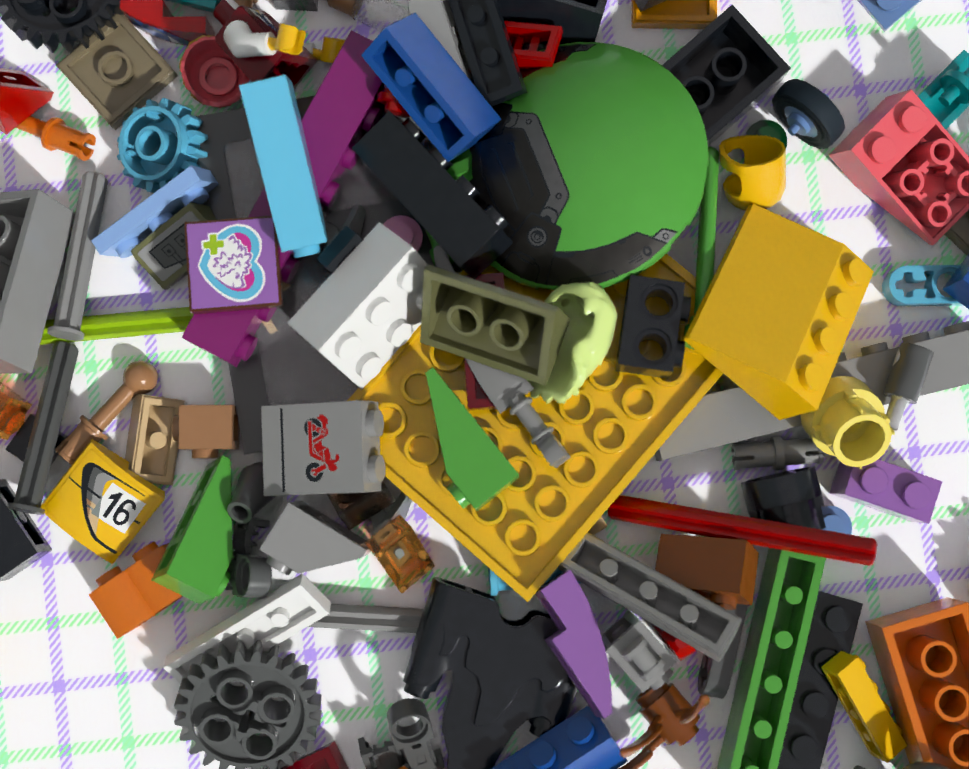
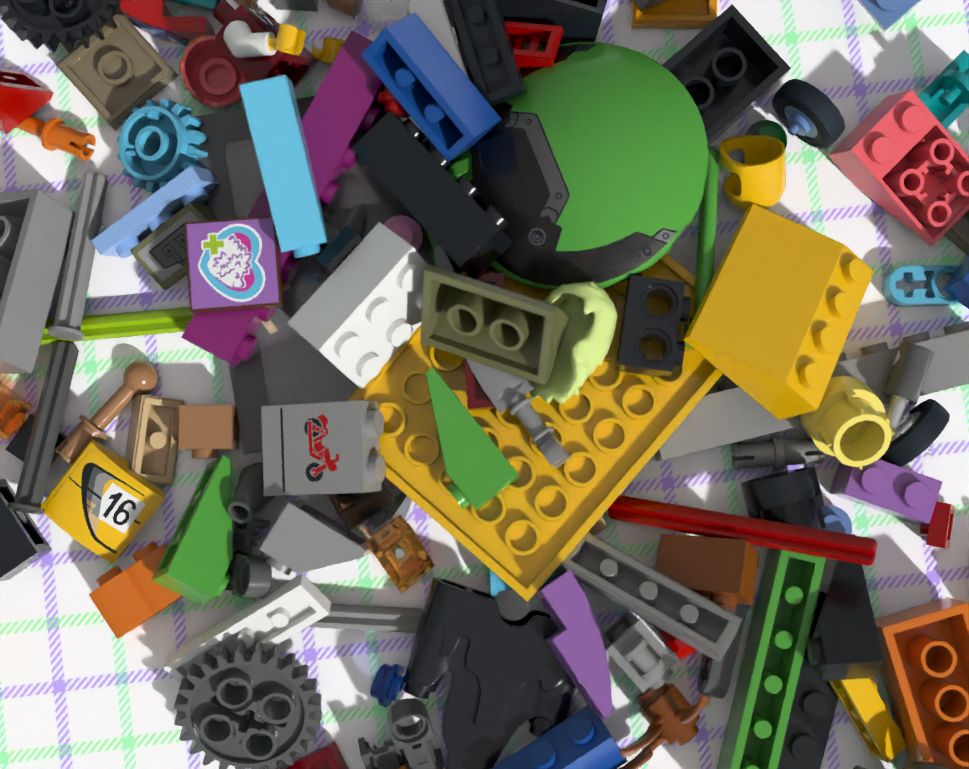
(388, 684): none -> clear blue plate
(846, 631): none -> black slope
(916, 433): none -> black wheel
(940, 526): none -> red plate

